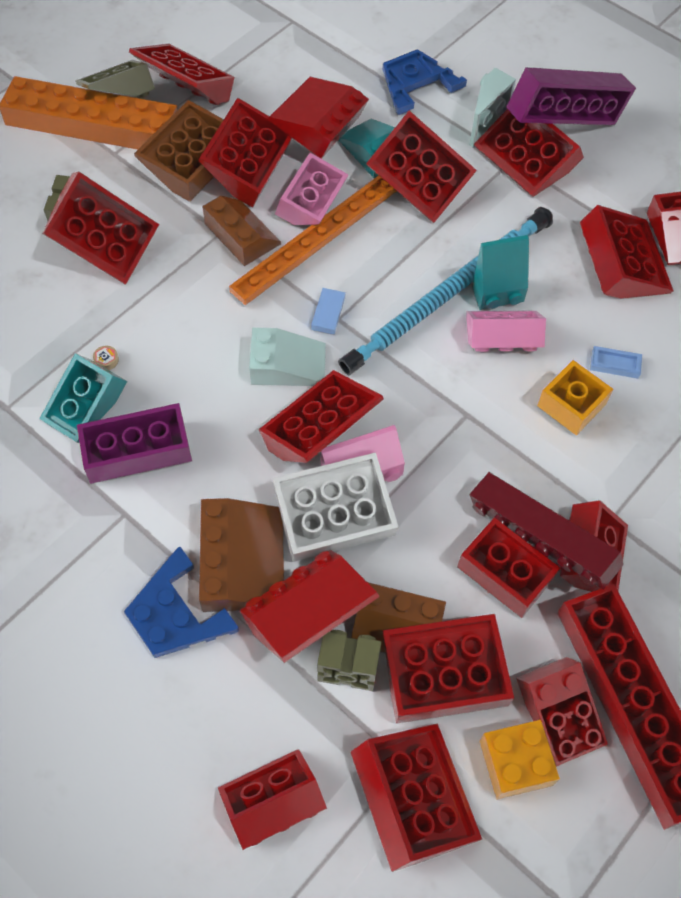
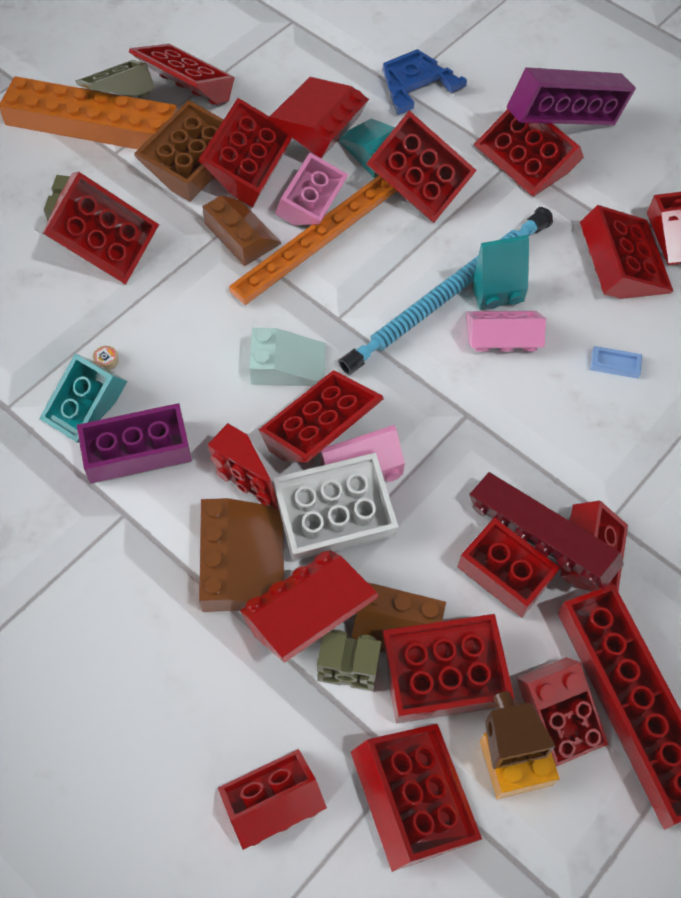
(165, 619): blue wing -> none
(240, 463): none -> red slope
(328, 311): light blue tile -> none
(492, 101): light aqua slope -> none
(516, 733): none -> reddish brown torso
(574, 397): light orange brick -> none

